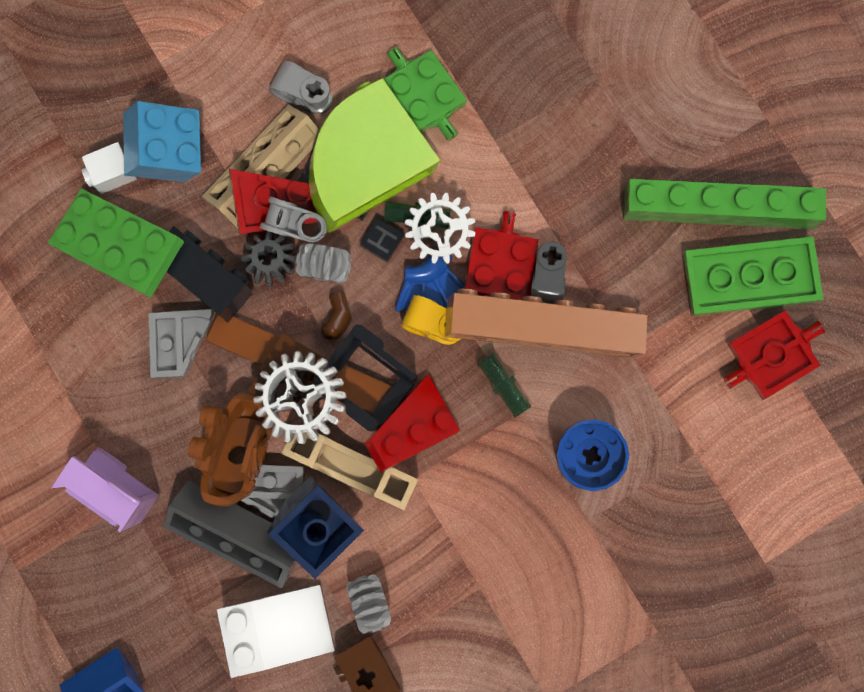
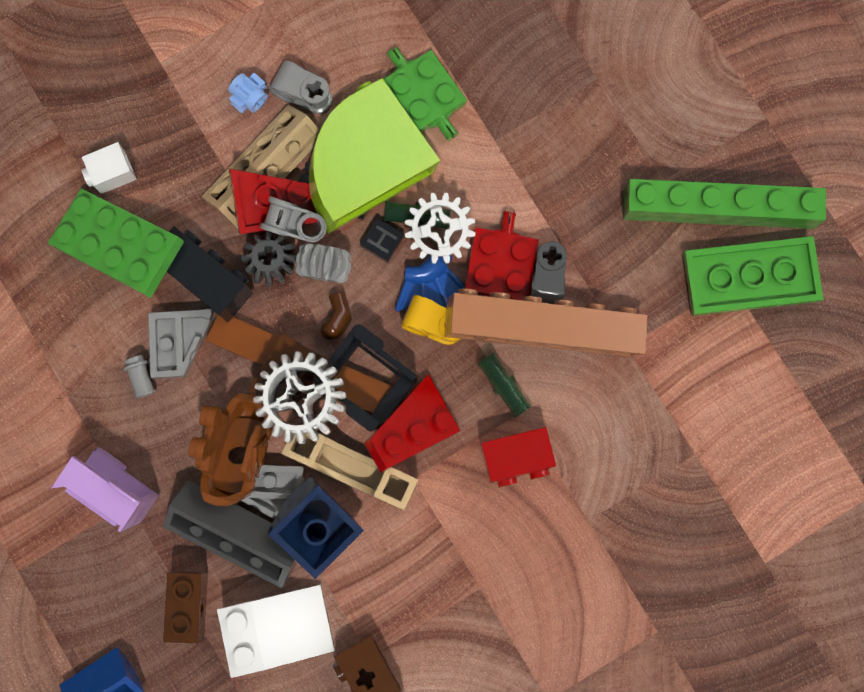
(139, 376): none -> light grey pin
(161, 142): dark azure brick -> none
(185, 607): none -> reddish brown brick
(247, 93): none -> light blue gear
(368, 603): light grey gear -> none
(518, 456): none -> red brick
(610, 448): blue wheel -> none
(774, 355): red plate -> none

